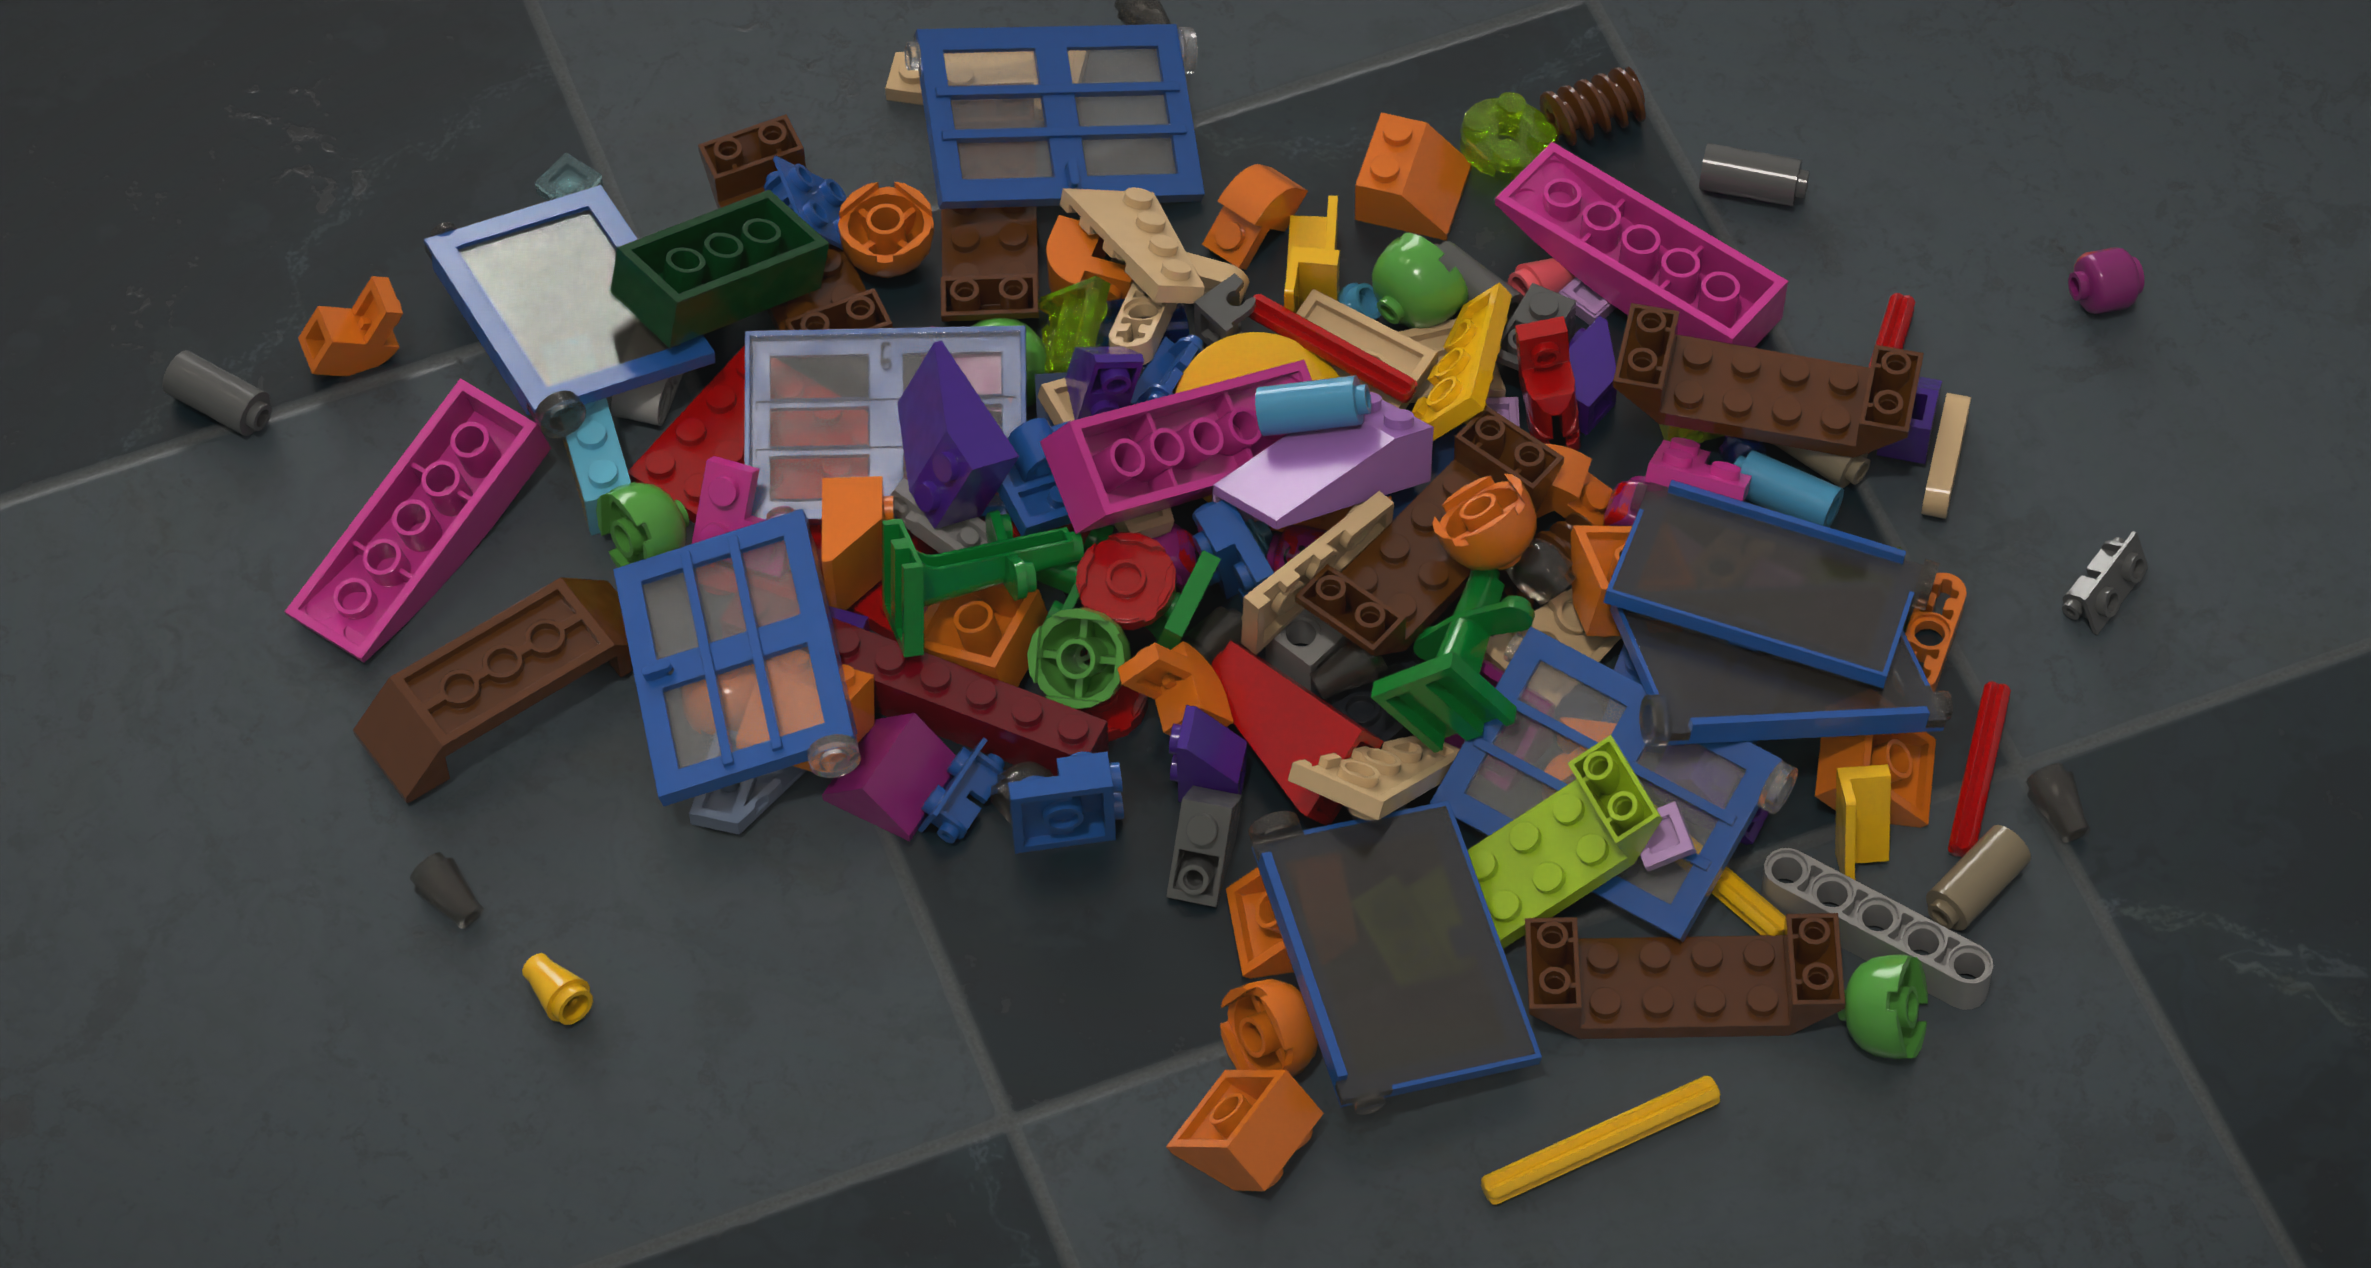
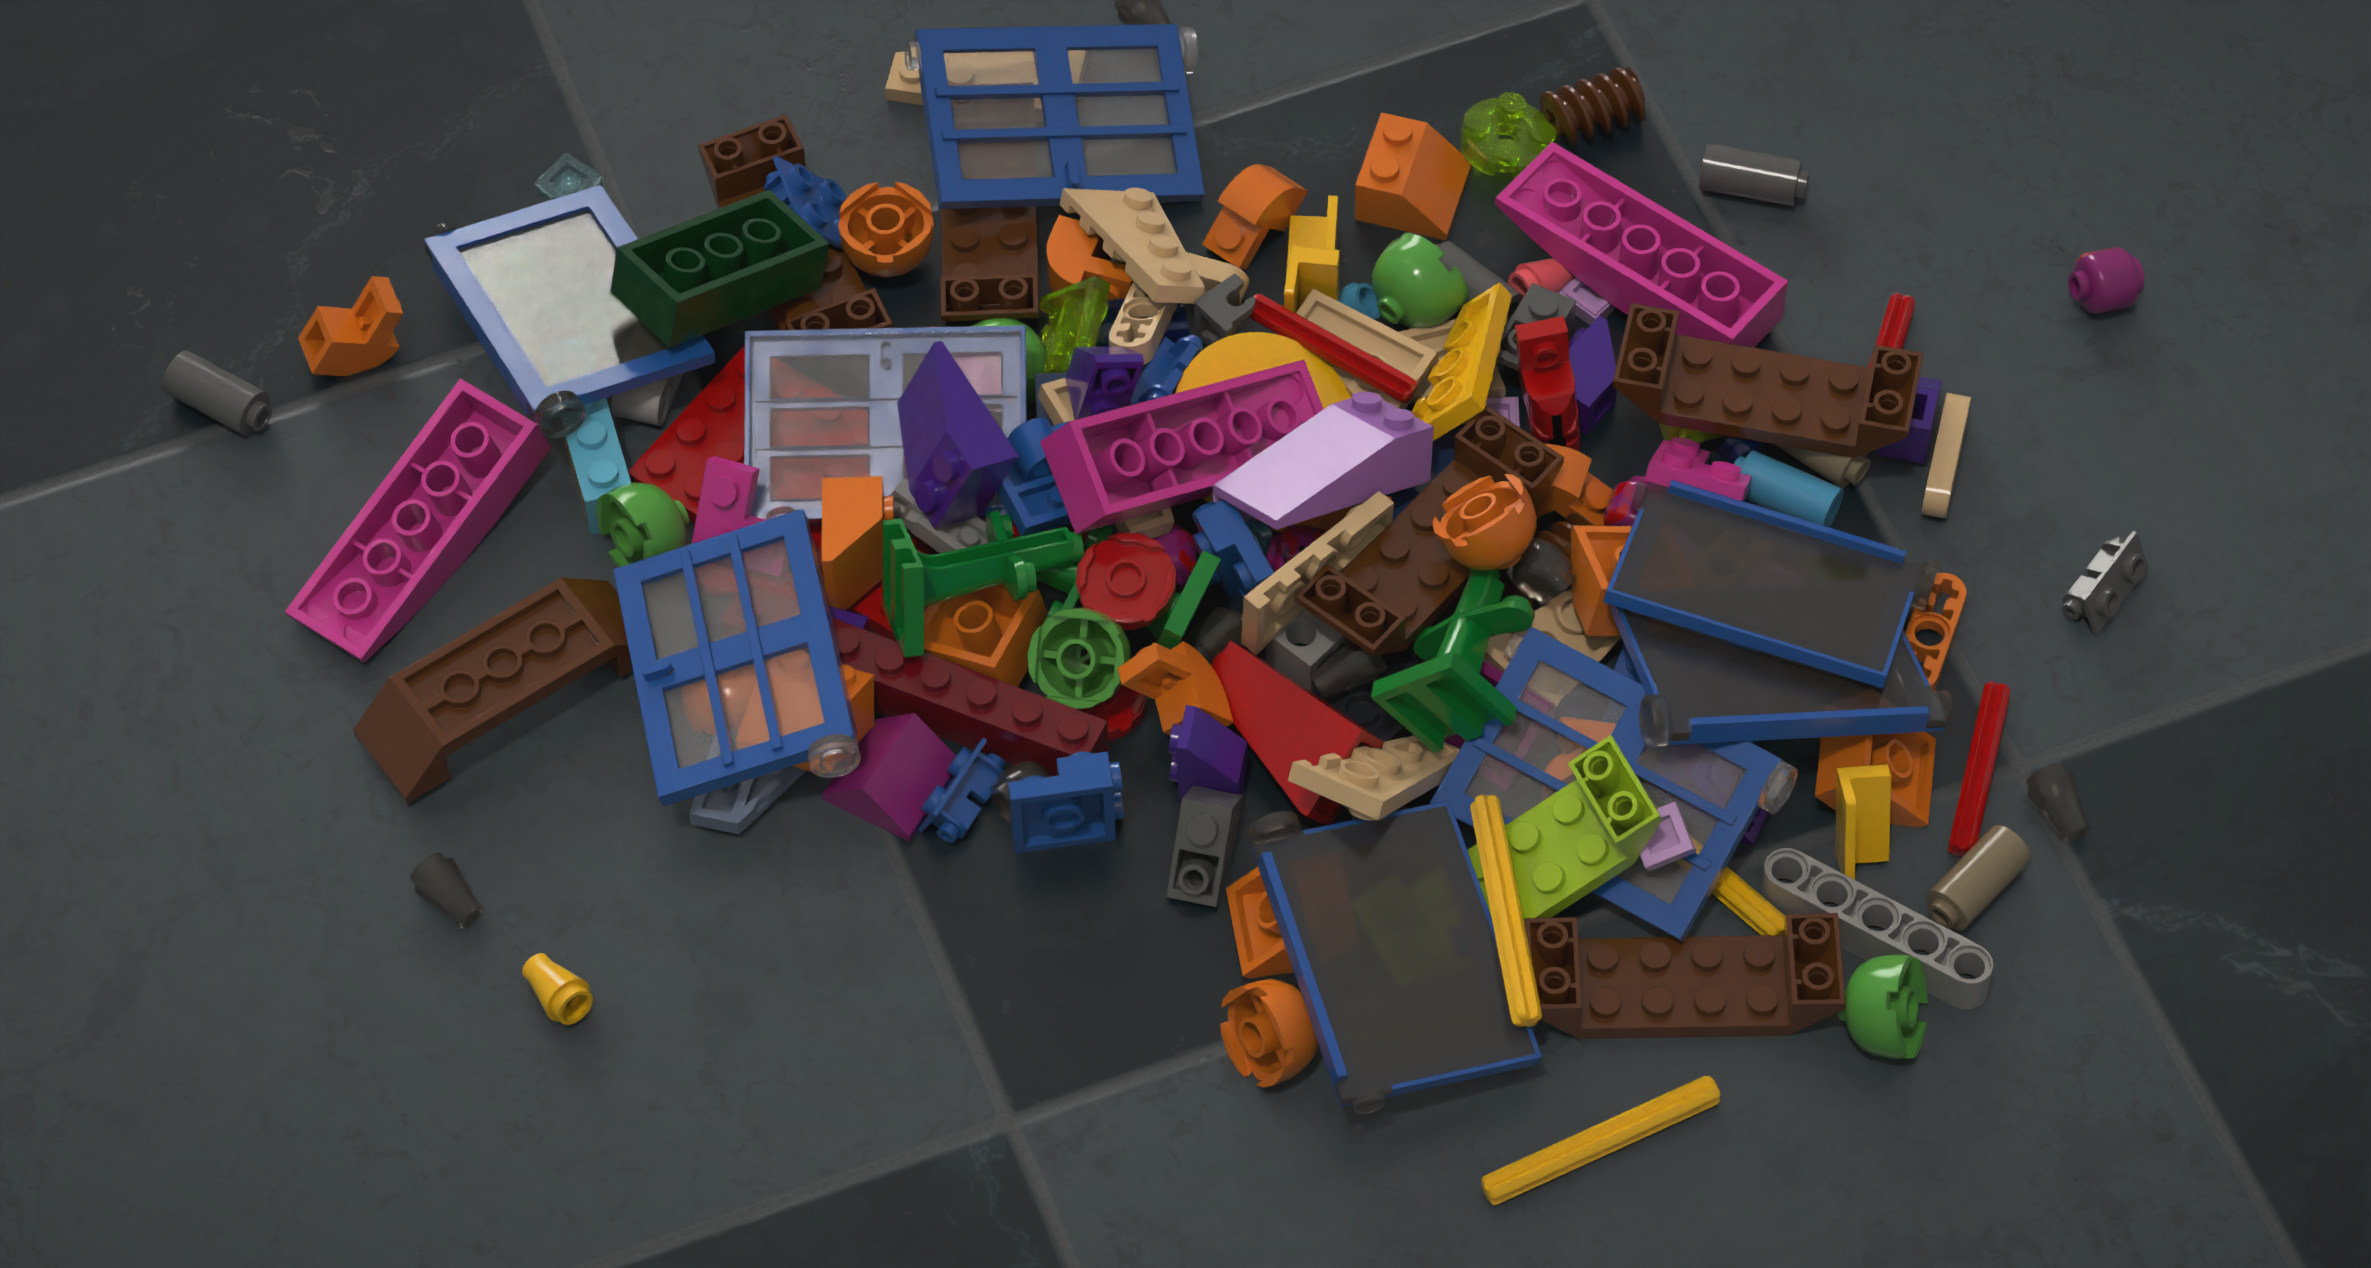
(1247, 1128): orange slope -> none
(1312, 405): dark azure brick -> none
(1506, 911): none -> yellow axle

